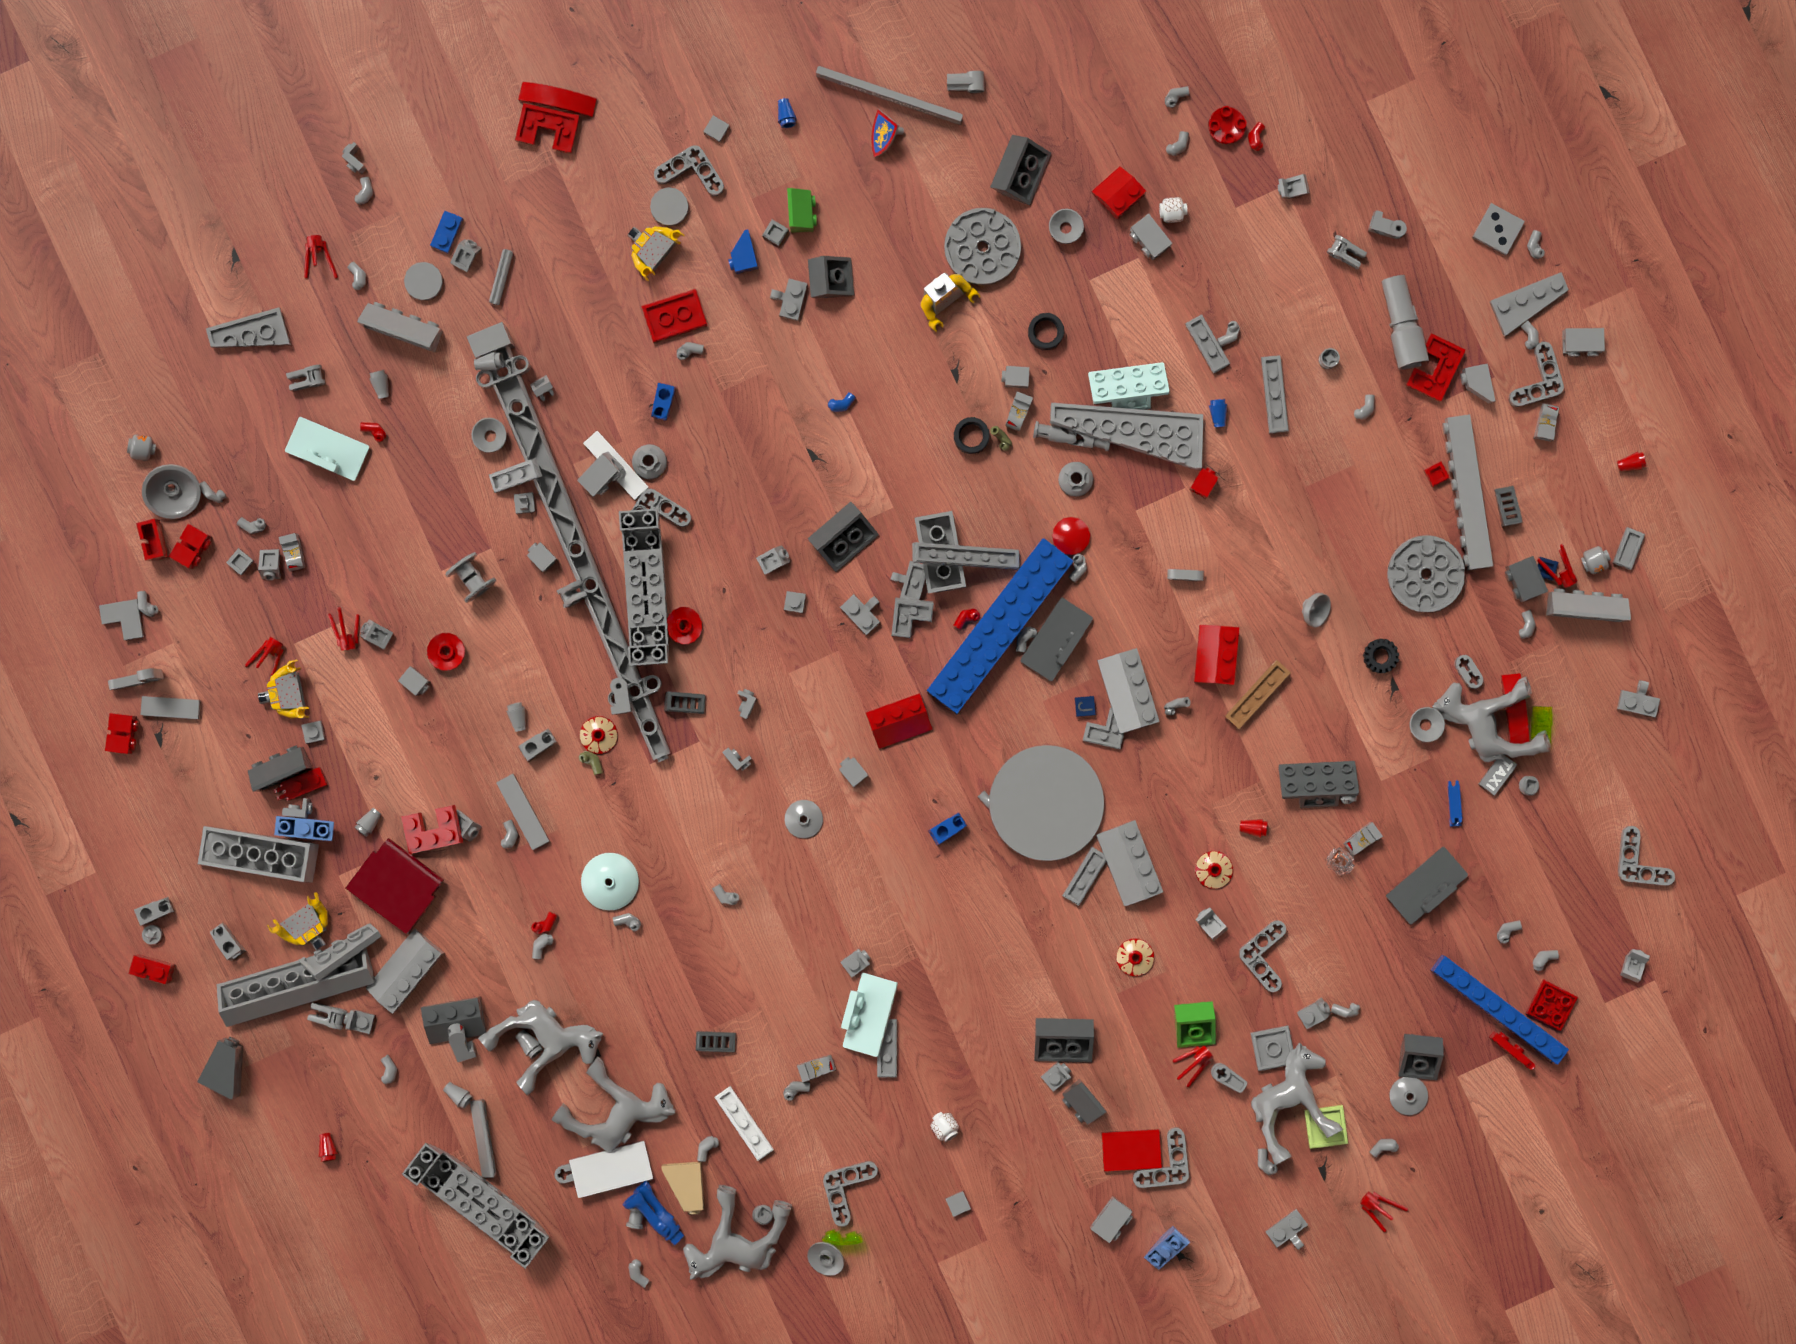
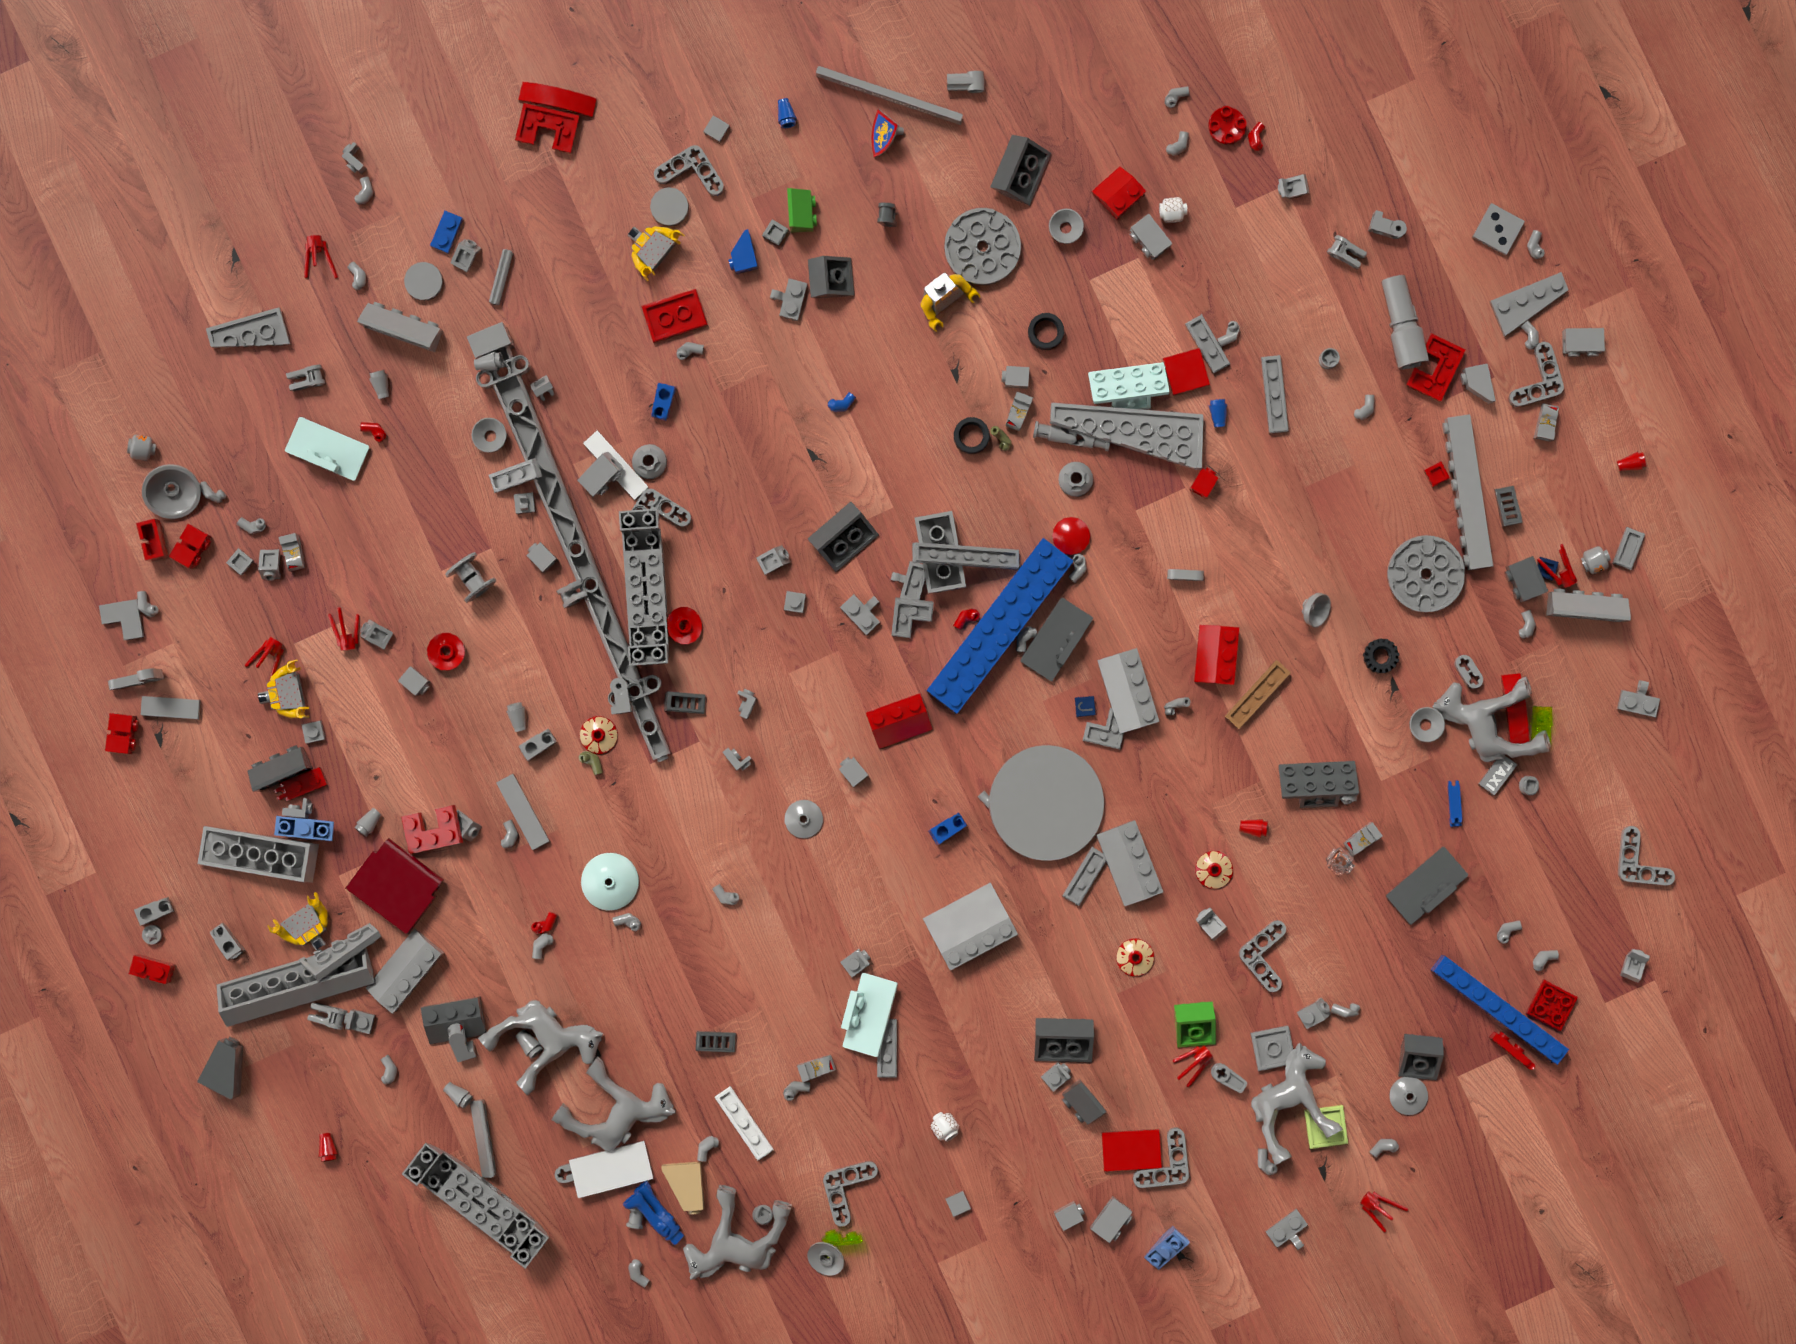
(887, 214): none -> dark grey piece
(970, 926): none -> light grey slope
(1069, 1215): none -> light grey brick
(1186, 371): none -> red tile

